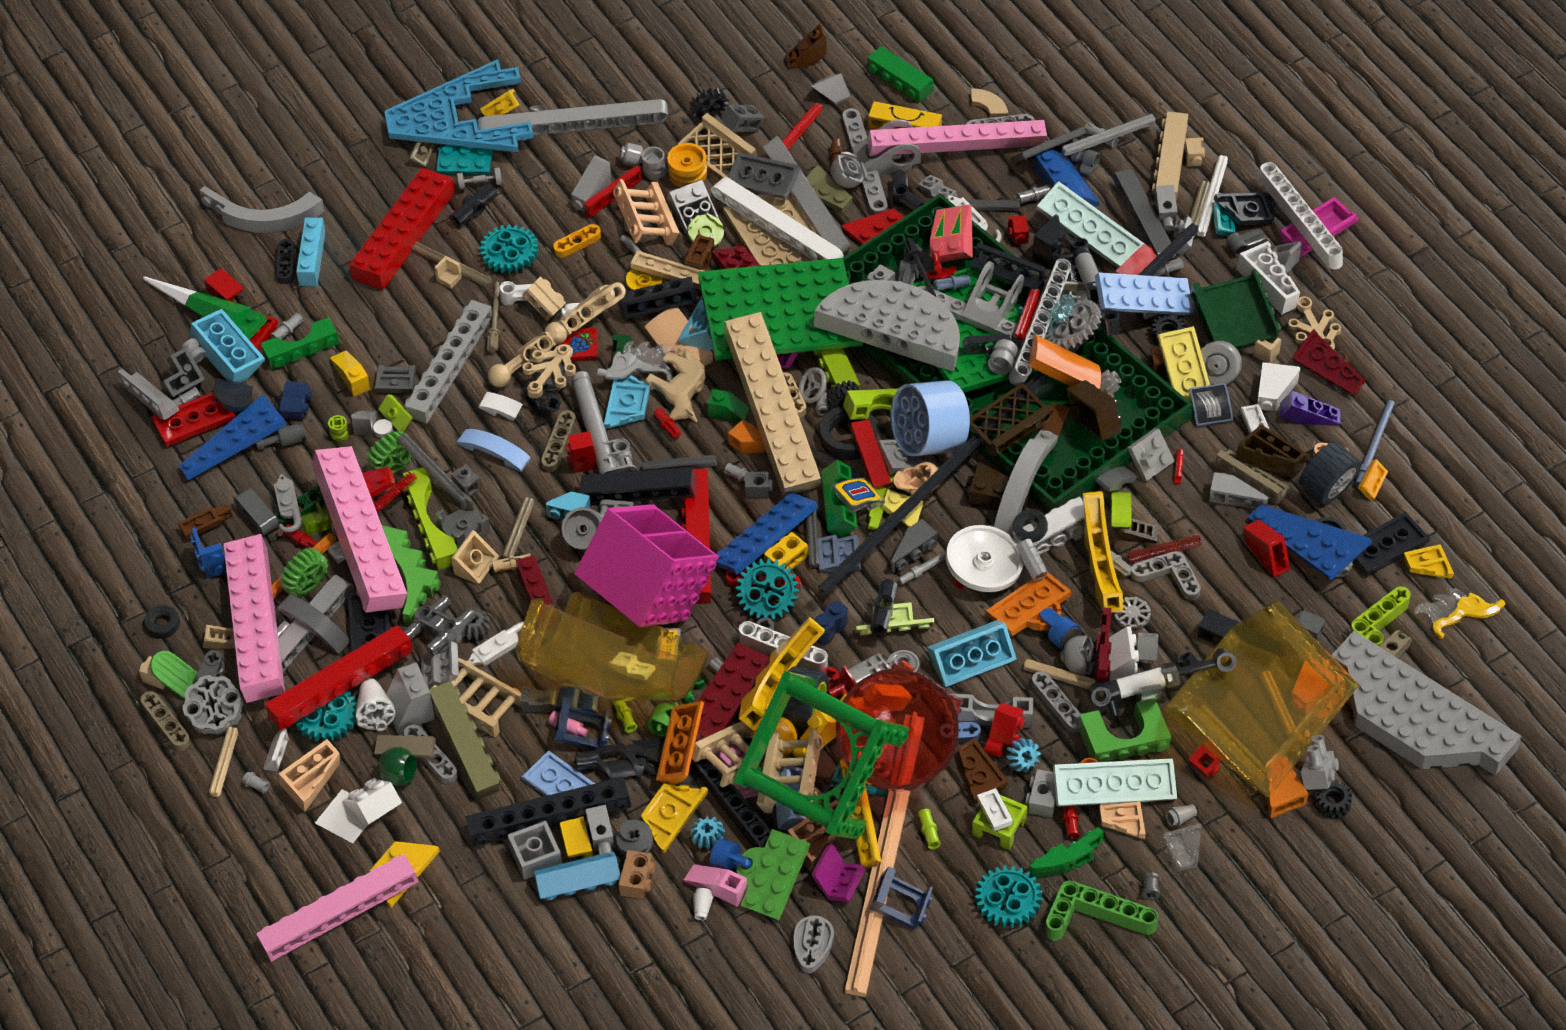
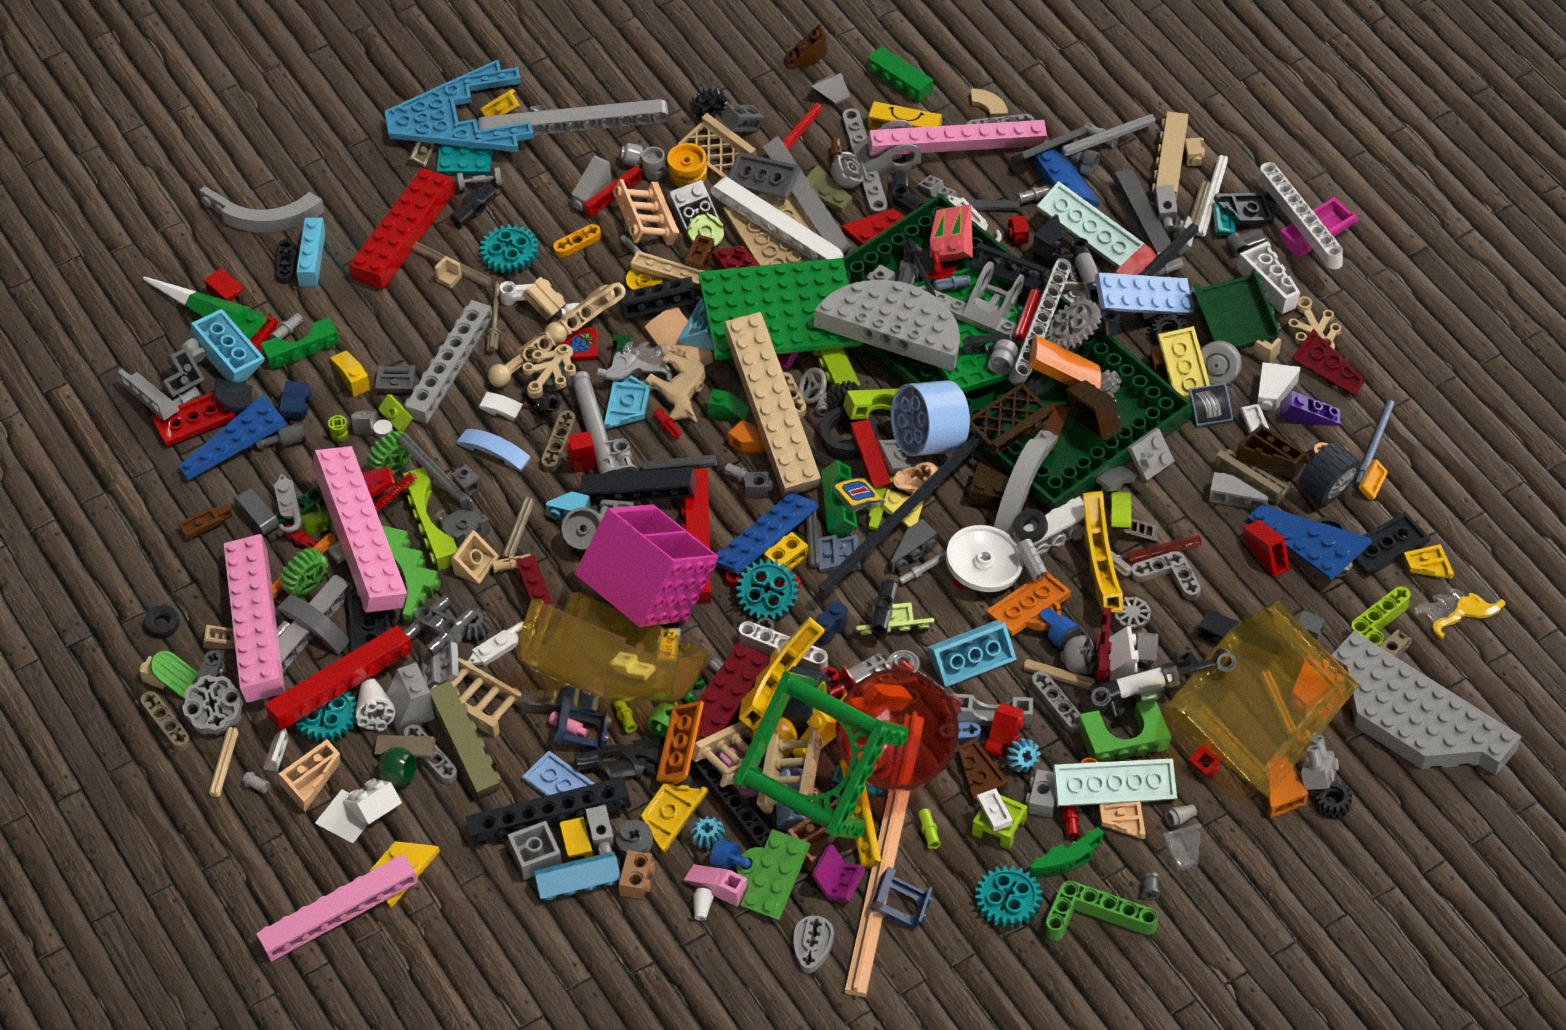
(210, 558): blue bracket -> none
(1063, 308): clear light blue beam -> none
(1178, 467): red wheel -> none
(1288, 254): light grey slope -> none

